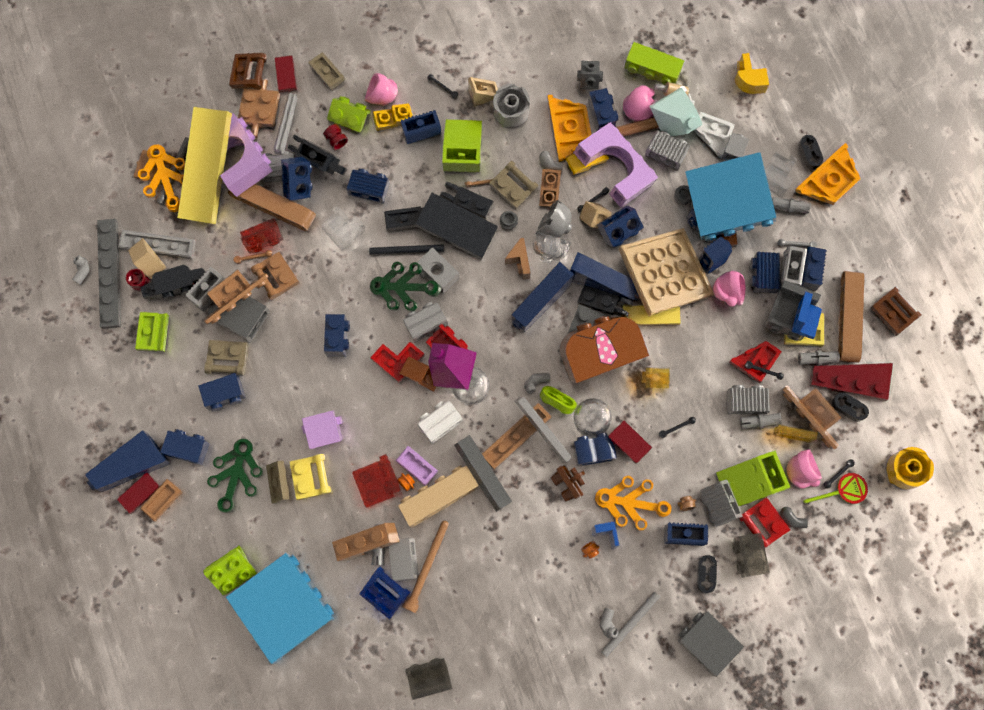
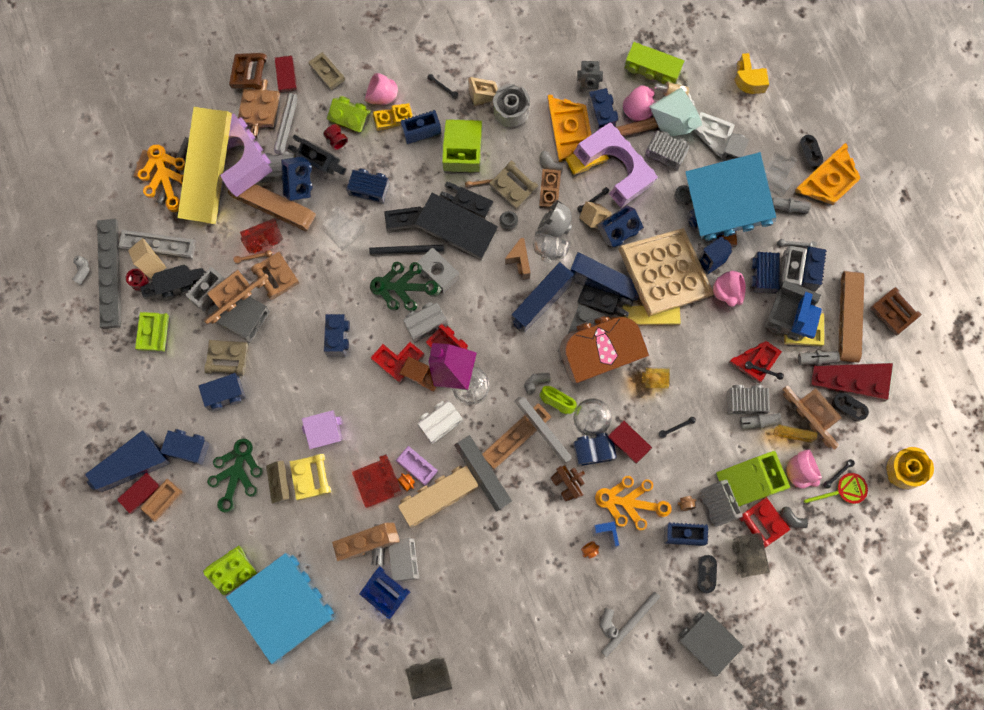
(412, 603): medium nougat piece -> none

